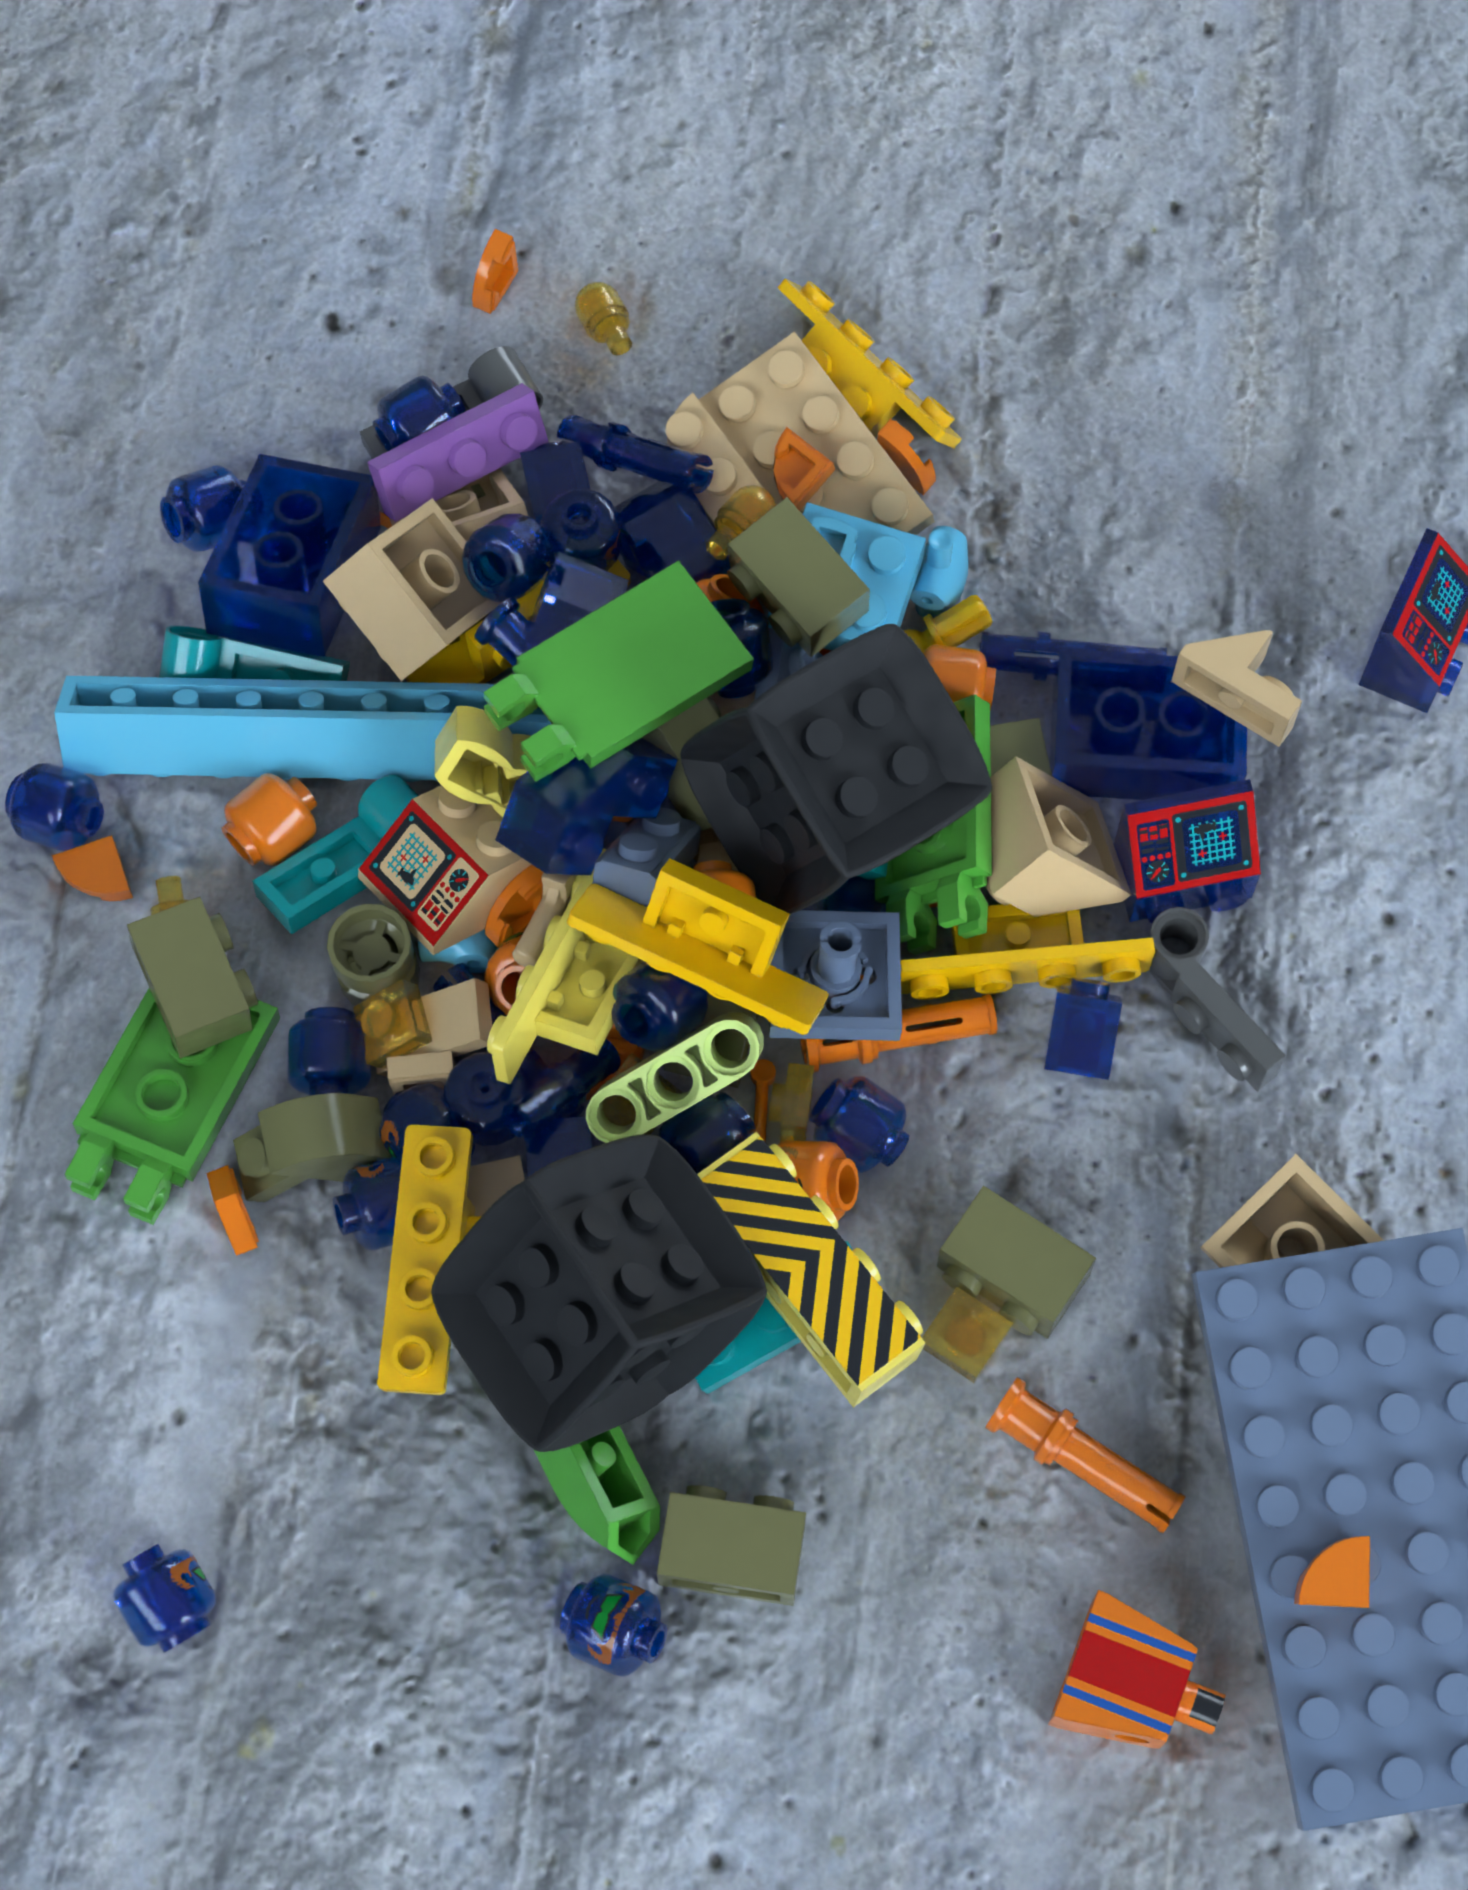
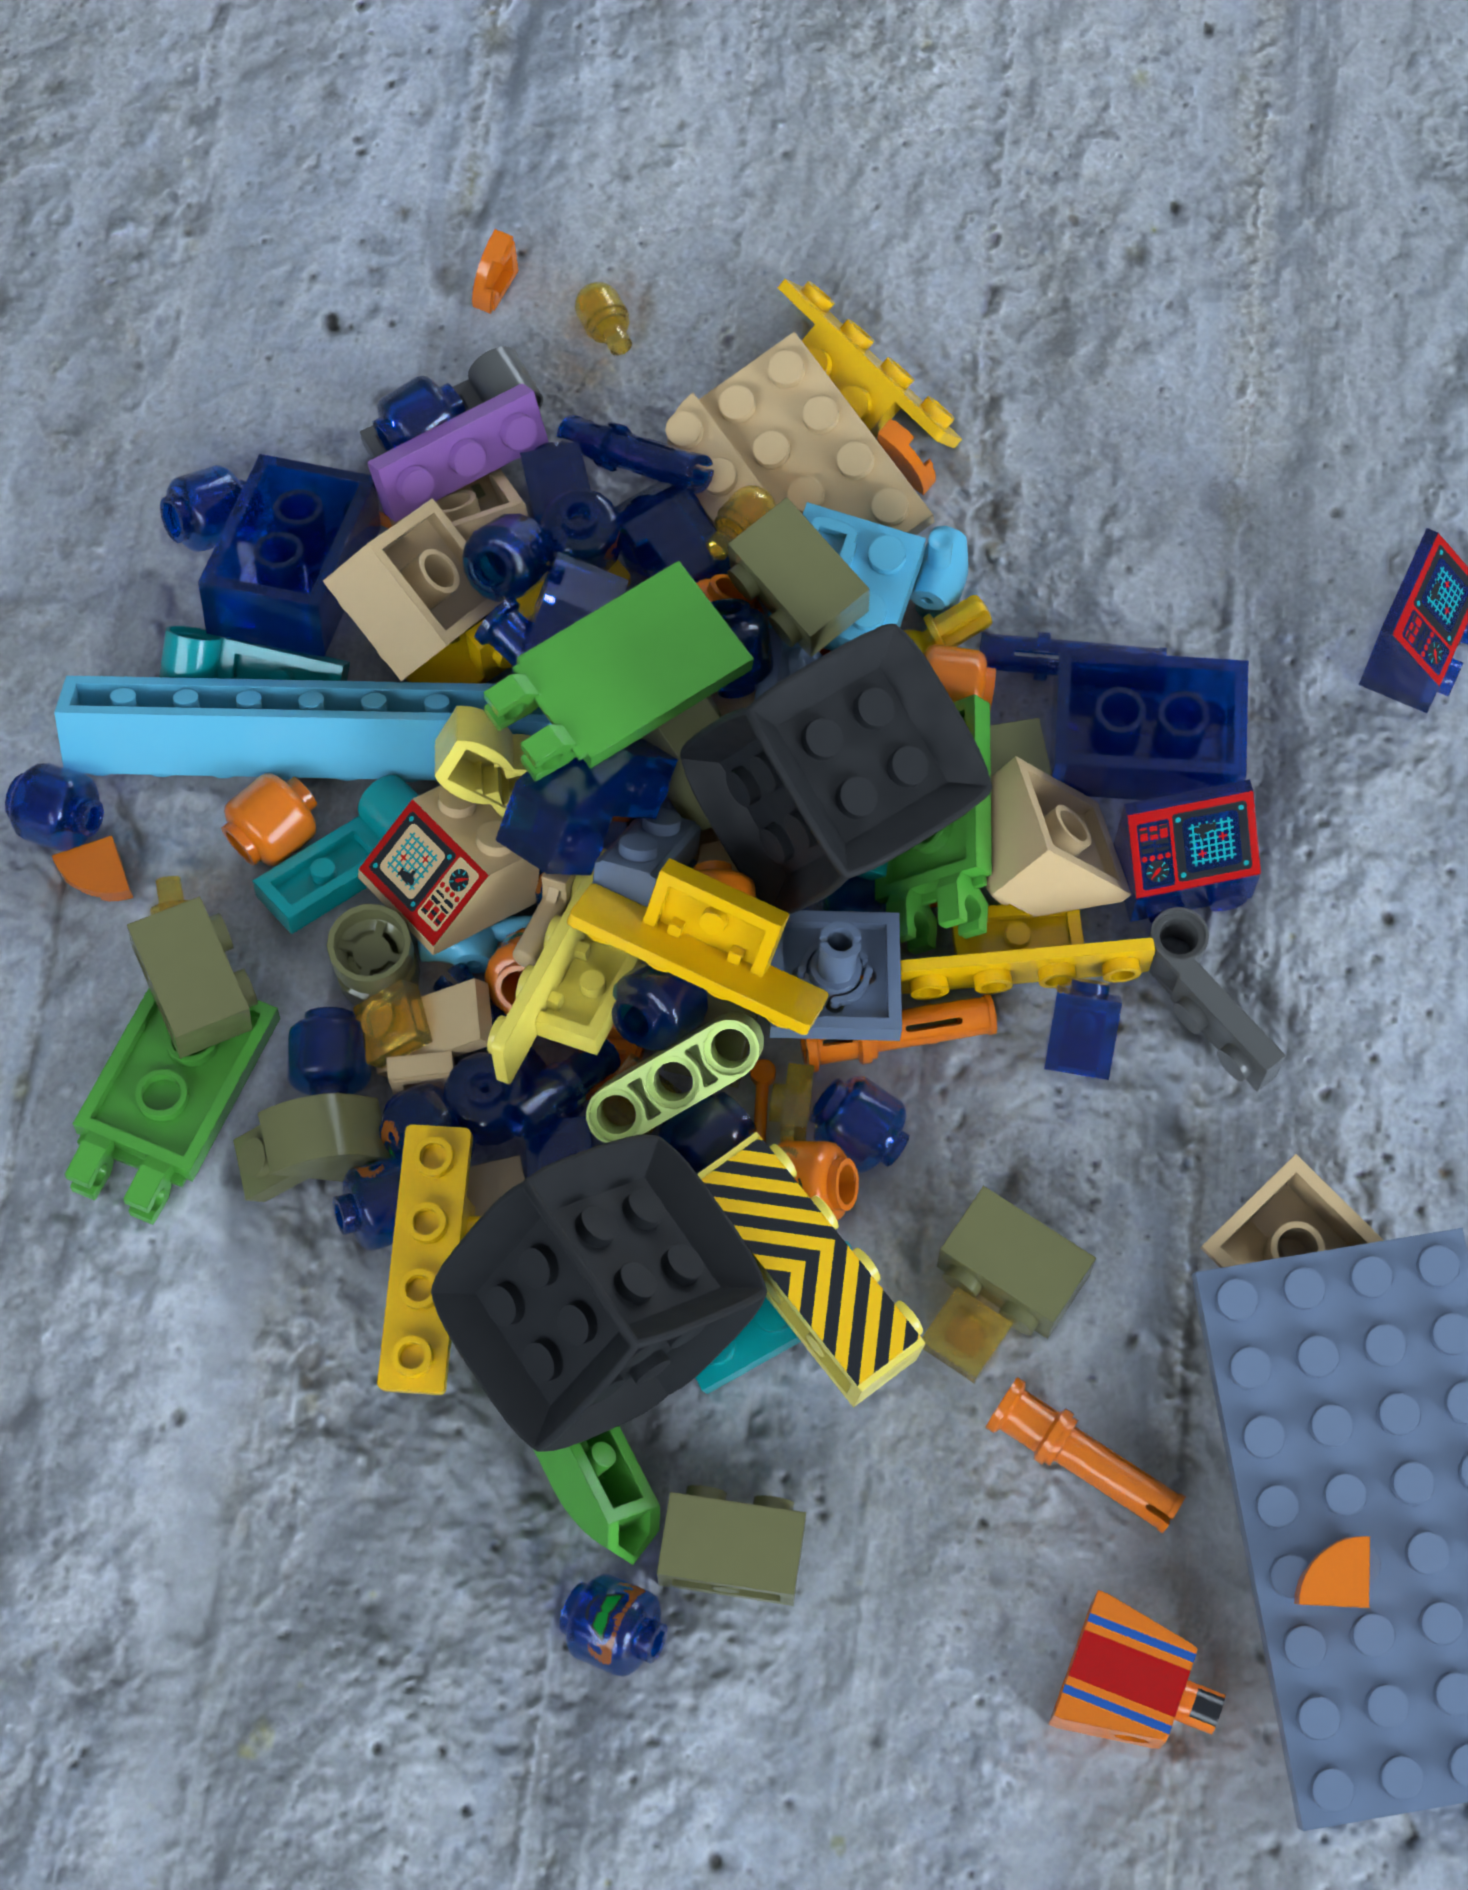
(164, 1597): clear blue head -> none
(232, 1210): orange tile -> none
(515, 905): orange tile -> none
(799, 468): orange tile -> none
(1225, 678): tan slope -> none

